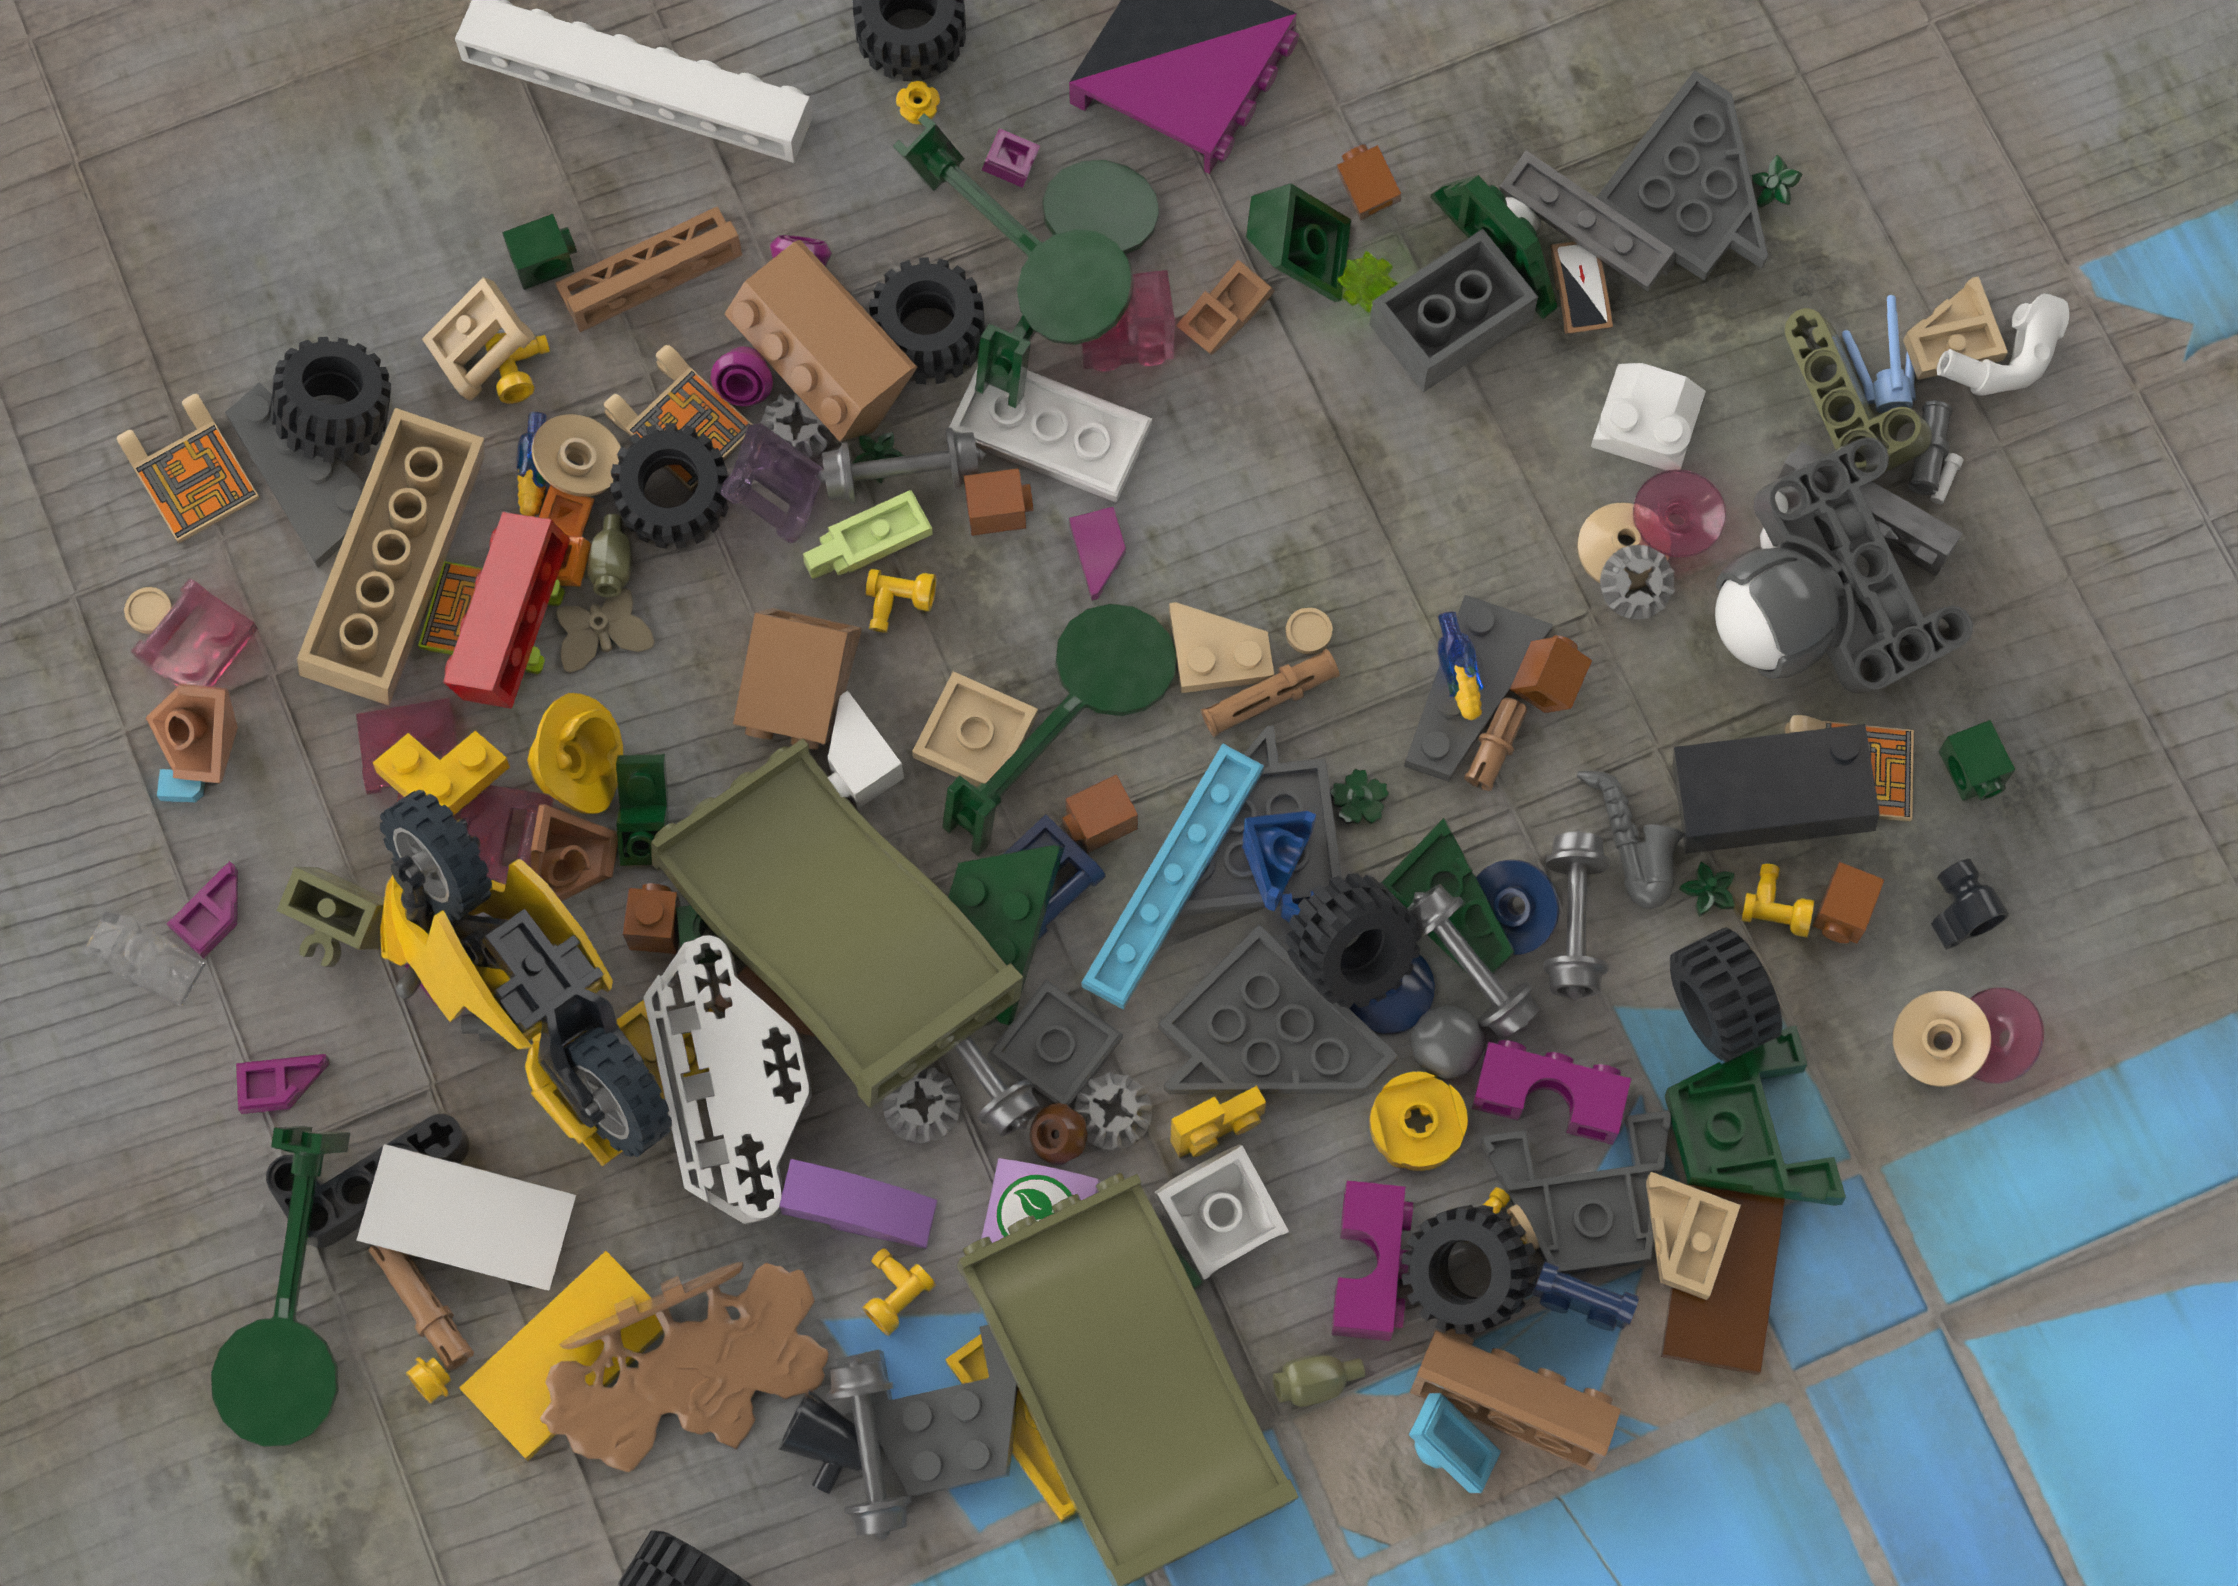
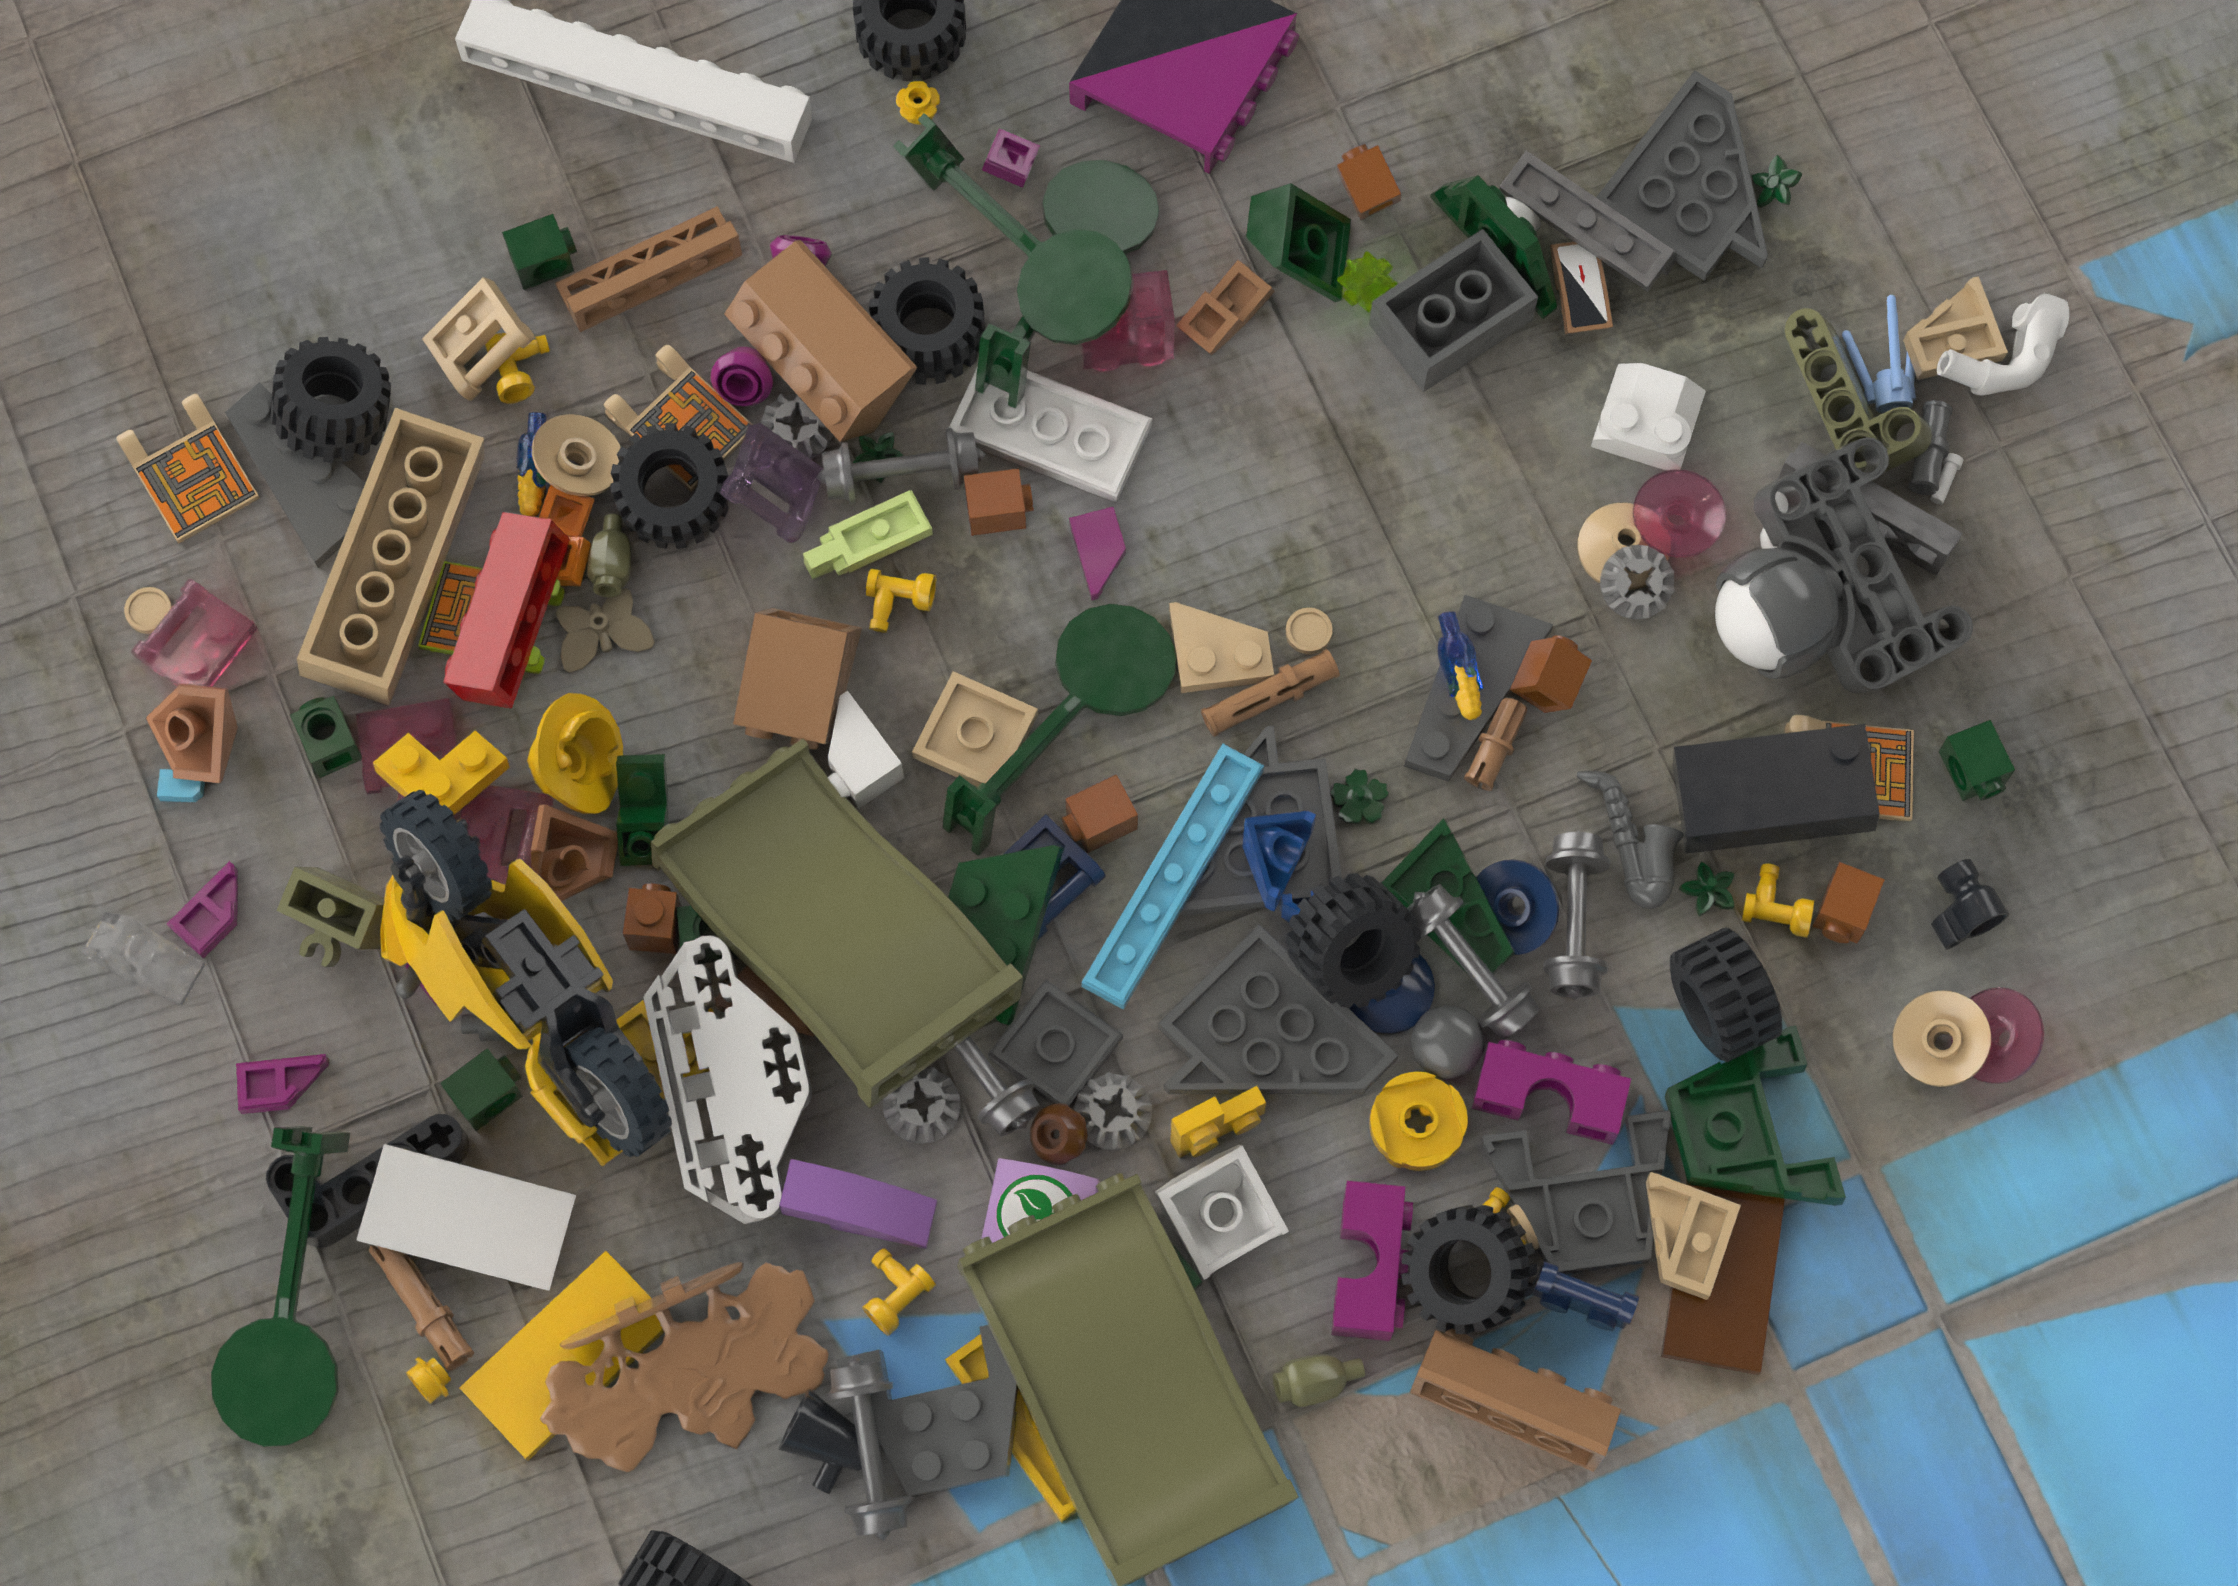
(327, 754): none -> dark green brick
(483, 1088): none -> dark green brick
(1453, 1442): medium azure tile -> none

